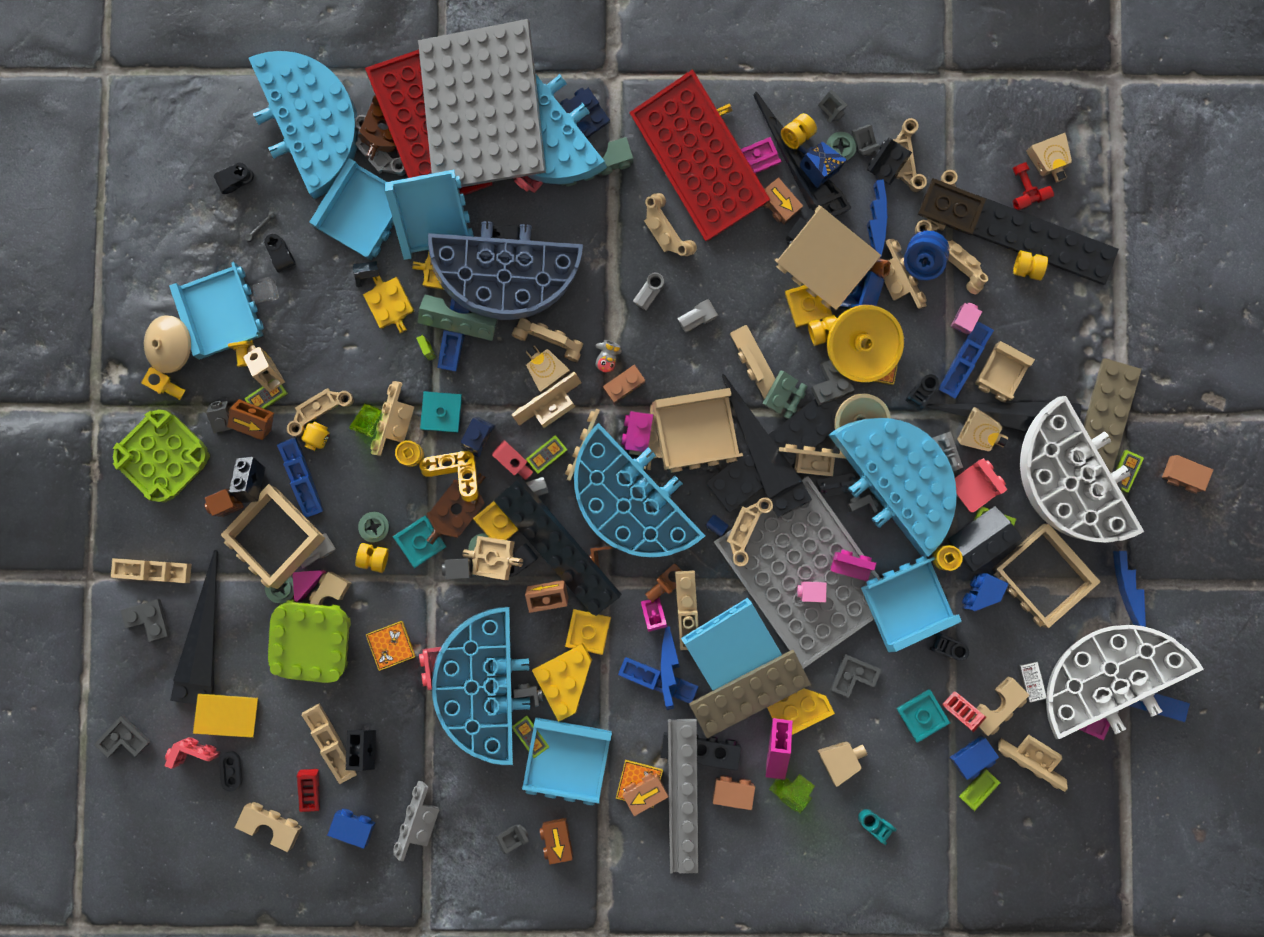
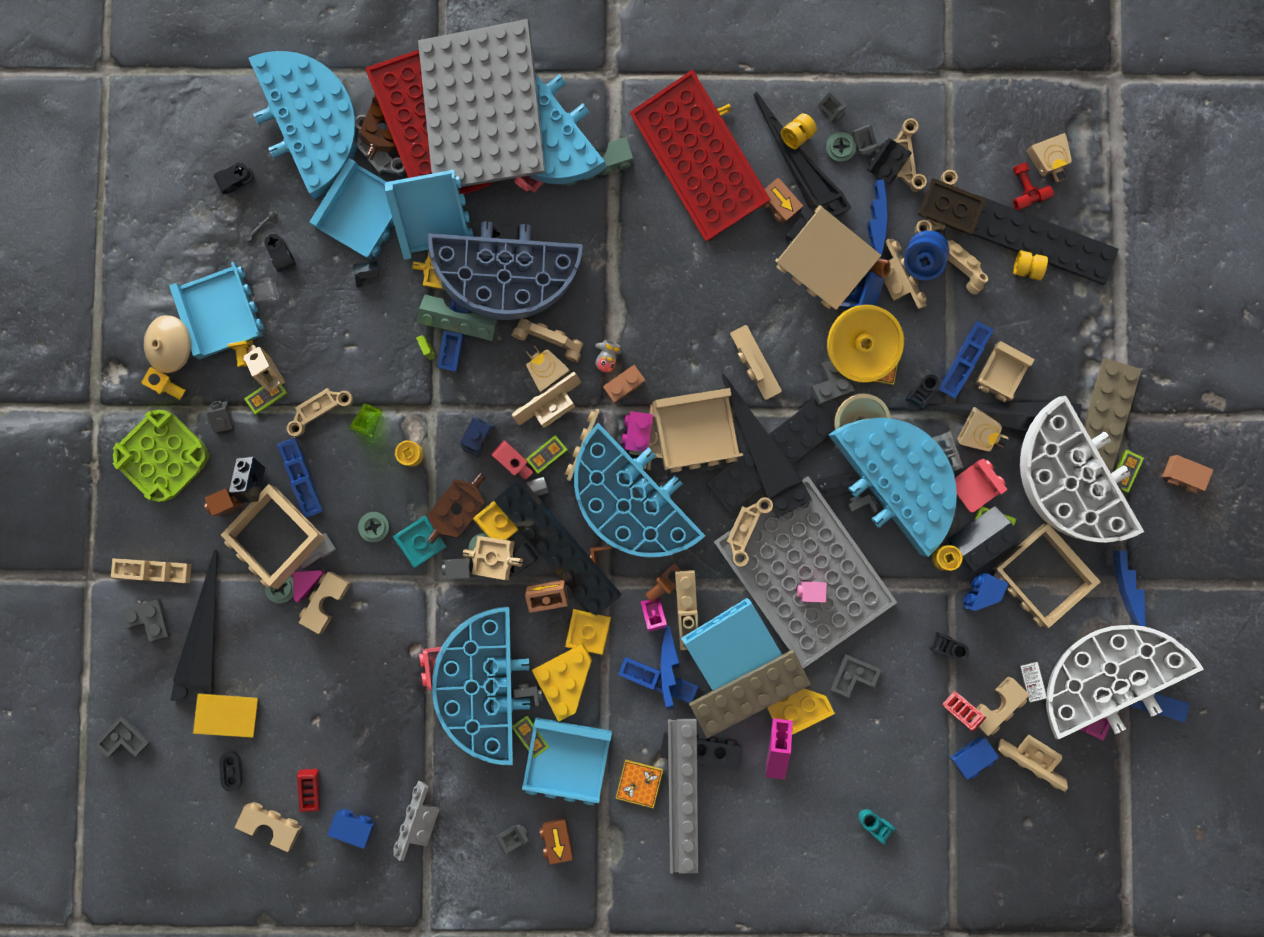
(177, 754): coral bracket -> none
(250, 419): dark orange brick -> none
(308, 642): lime plate -> none
(315, 436): yellow head -> none
(328, 742): tan slope -> none
(360, 750): black brick -> none
(371, 557): yellow wheel -> none
(389, 303): yellow plate -> none
(390, 645): tile -> none
(394, 420): tan bracket -> none
(441, 412): teal plate -> none
(462, 469): yellow beam -> none
(592, 122): dark blue plate -> none
(645, 793): nougat brick -> none
(648, 292): light grey piece -> none
(663, 230): tan plate -> none
(702, 314): light grey piece -> none
(716, 525): dark blue slope -> none
(733, 793): nougat brick -> none
(762, 155): dark pink plate -> none
(781, 391): sand green plate -> none
(795, 793): clear neon green tile -> none
(805, 306): yellow tile -> none
(812, 461): tan bracket -> none
(819, 329): yellow wheel -> none
(820, 162): dark blue torso -> none
(842, 761): tan torso -> none
(852, 566): dark pink bracket -> none
(909, 604): medium azure panel -> none
(923, 715): teal plate -> none
(966, 318): bright pink brick -> none
(979, 789): lime tile -> none

